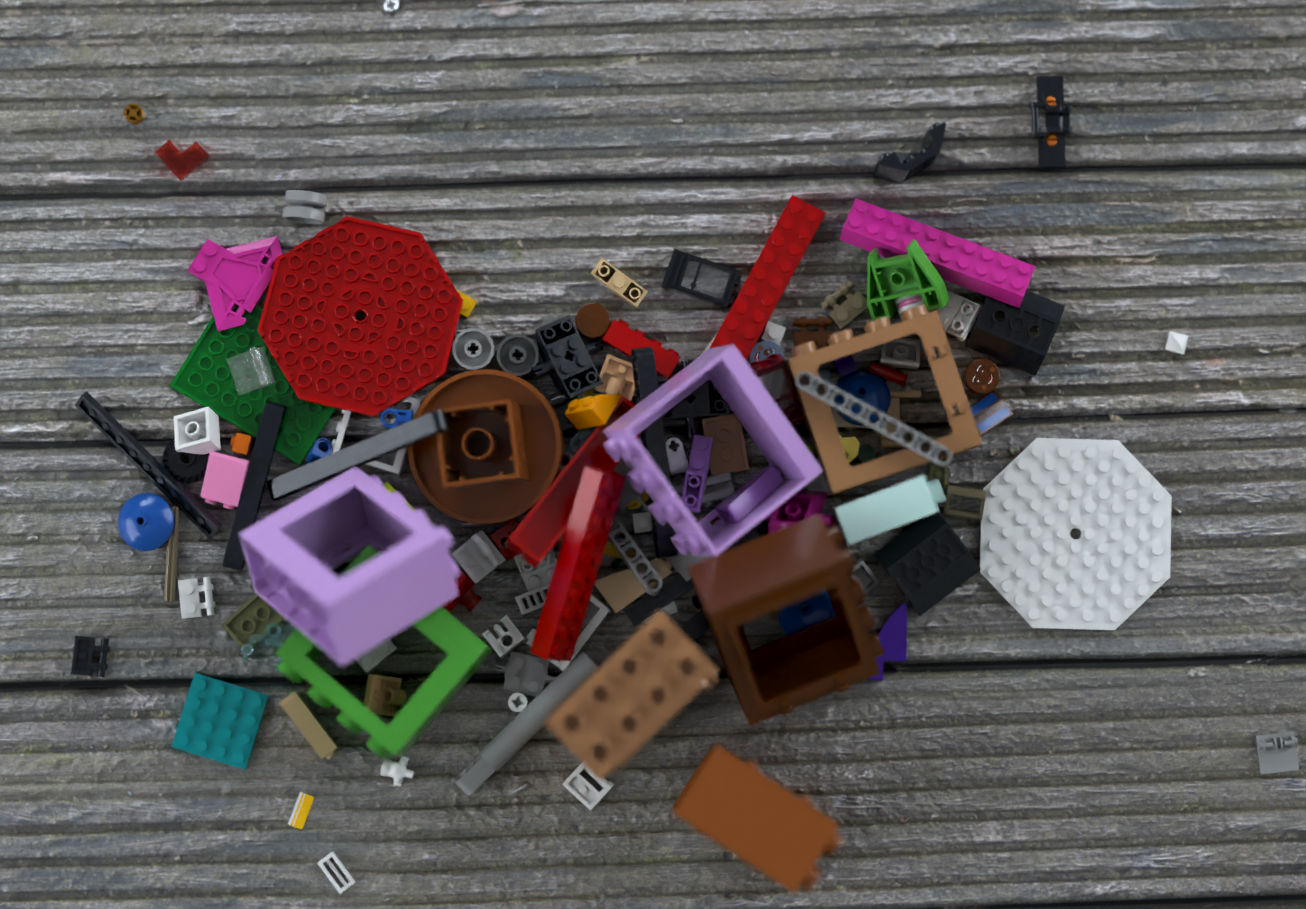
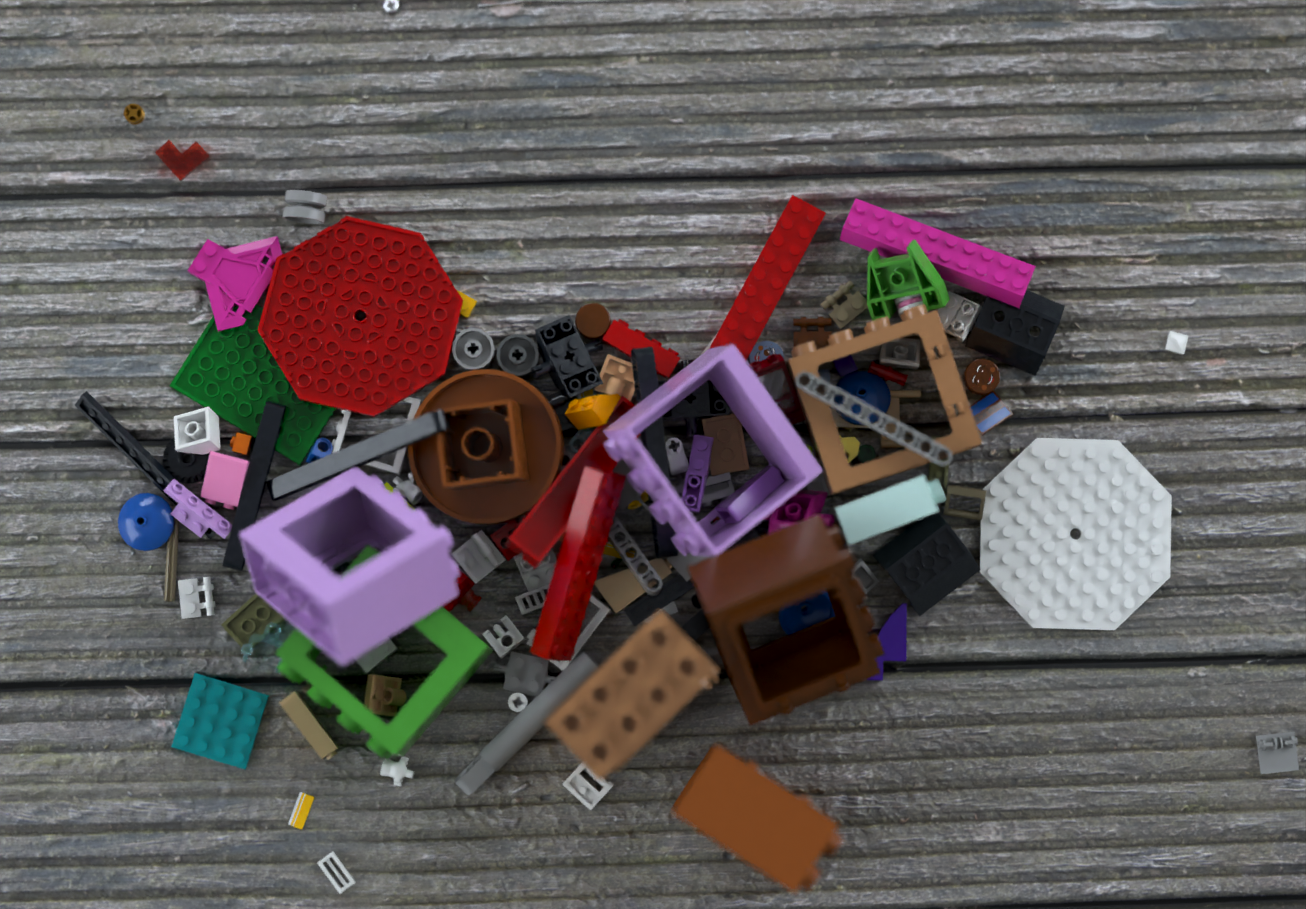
(84, 654): black plate -> none
(195, 513): none -> lavender bracket
(251, 370): clear plate -> none
(402, 417): blue piece -> none
(408, 489): none -> white piece
(619, 283): tan slope -> none
(642, 522): white plate -> none
(701, 279): black door -> none
(773, 332): white plate -> none
(892, 169): black slope -> none
(1057, 121): black piece -> none

